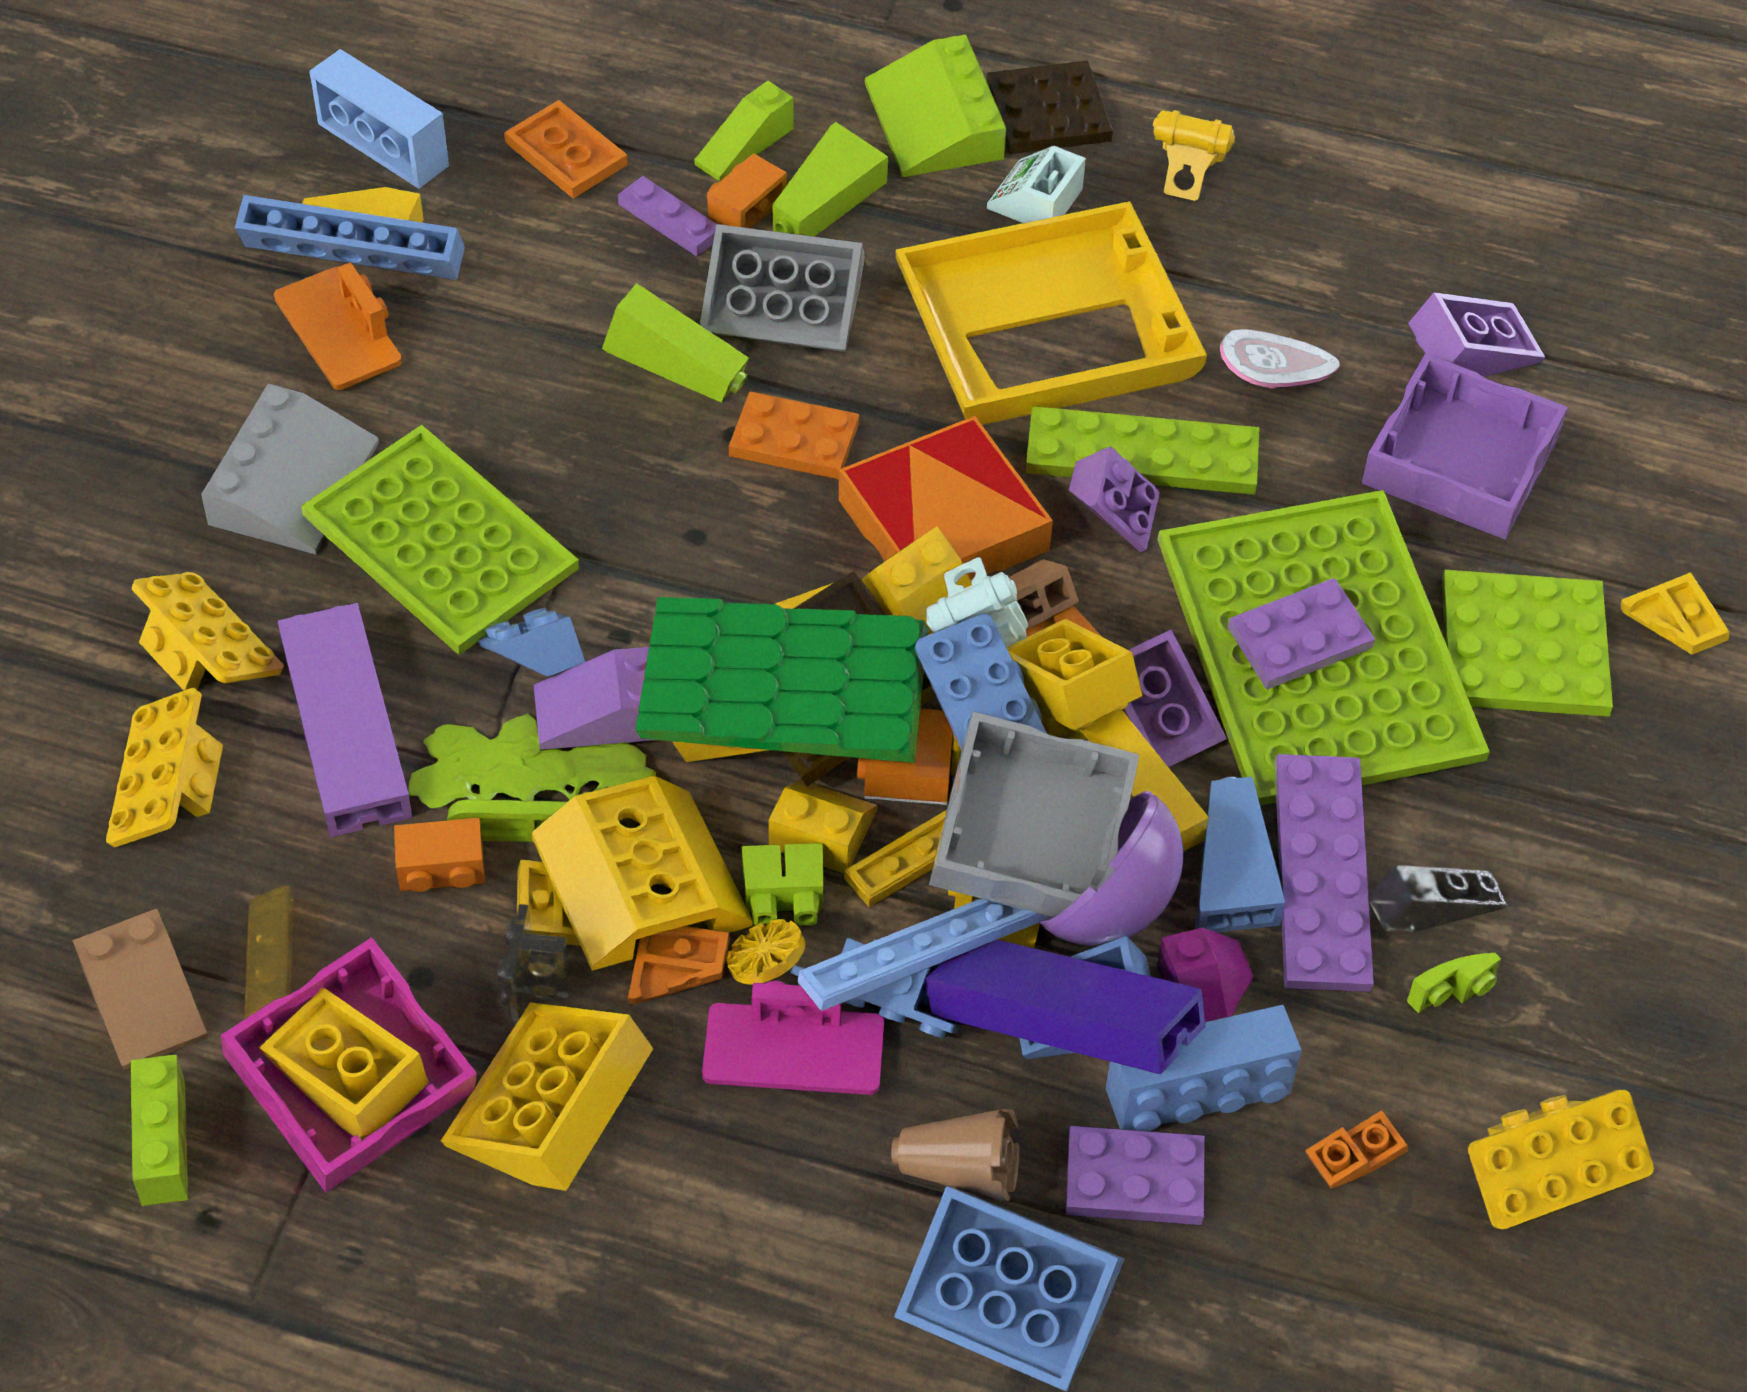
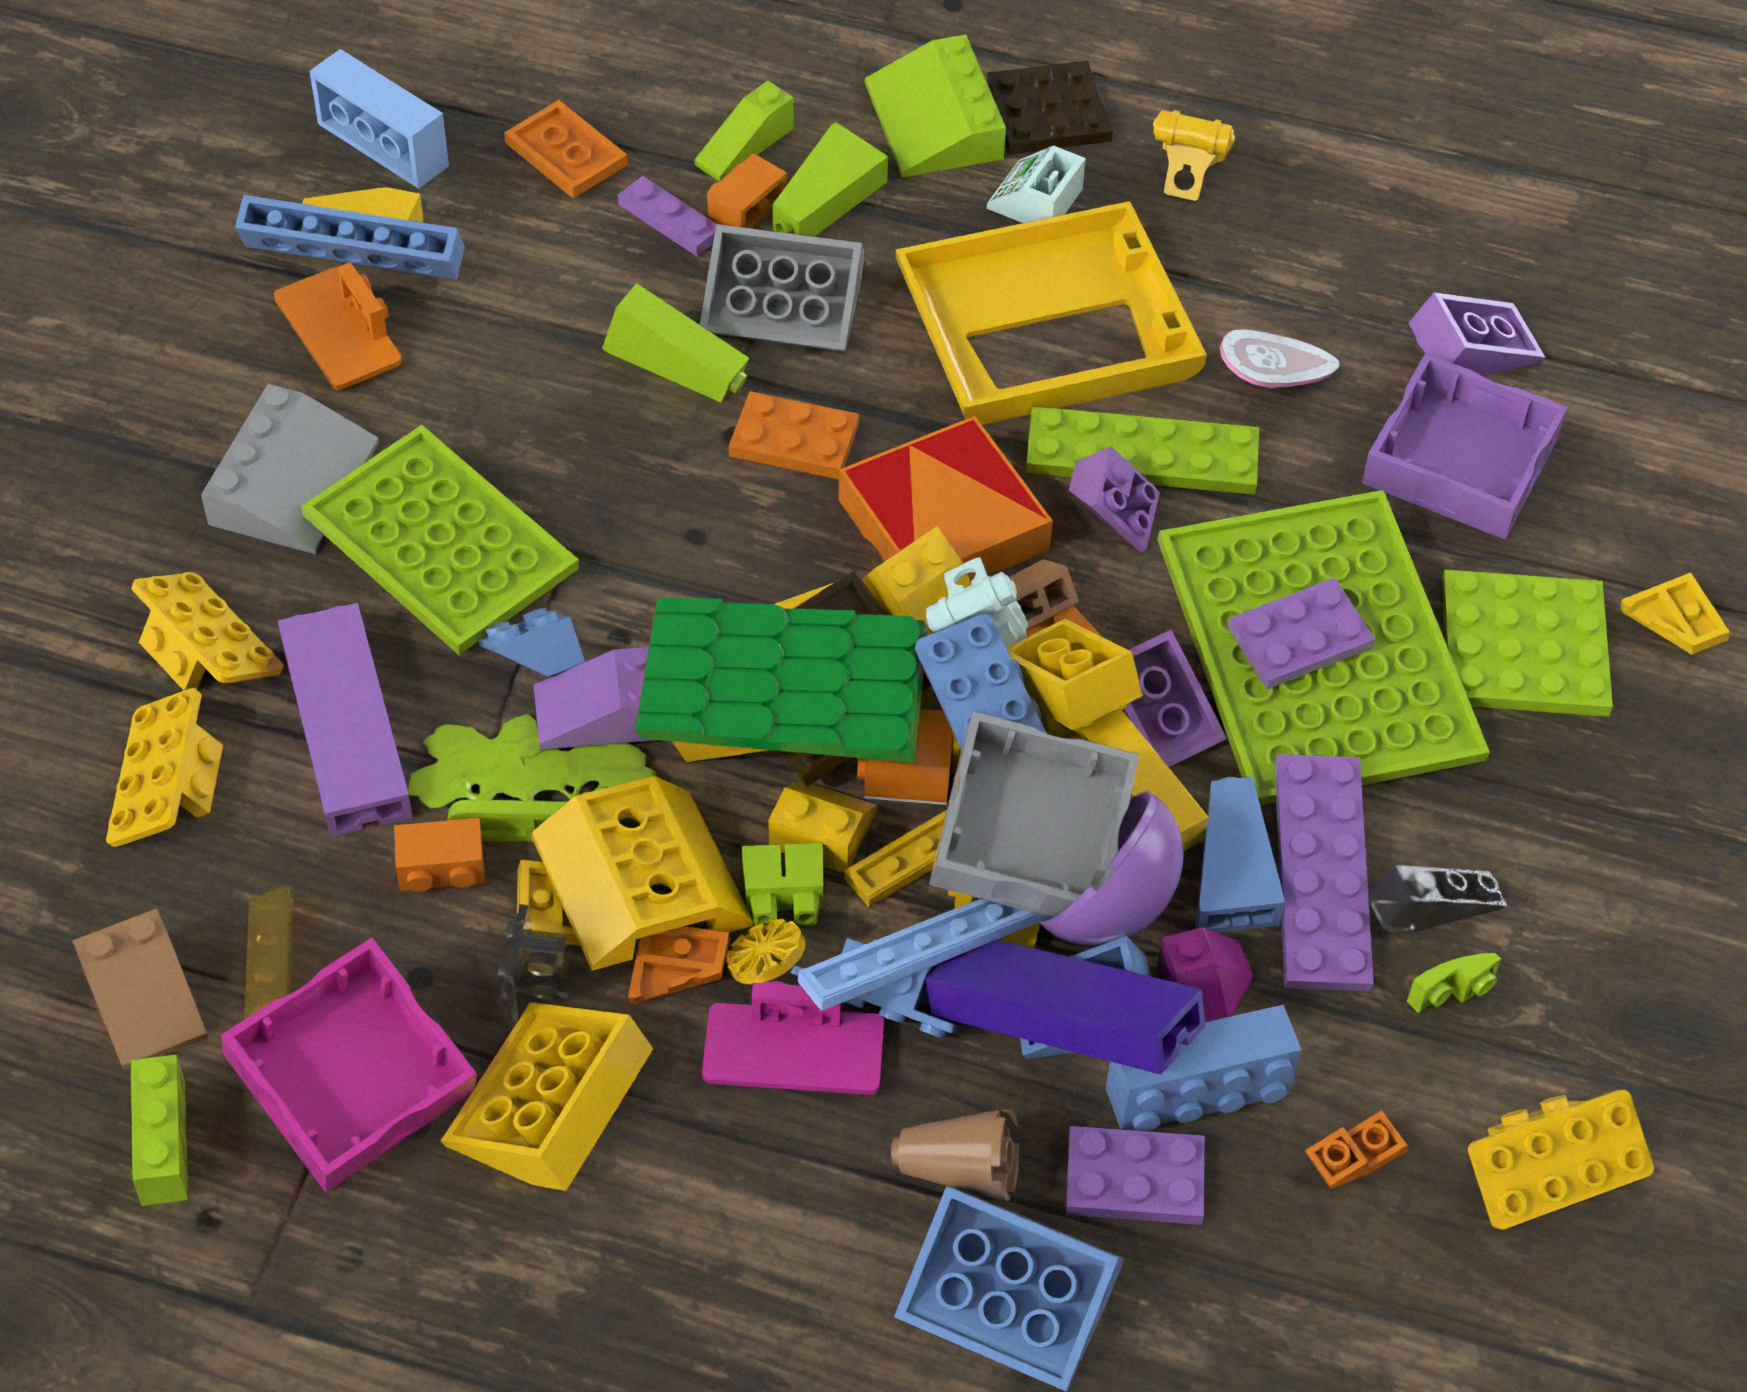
(346, 1064): yellow slope -> none

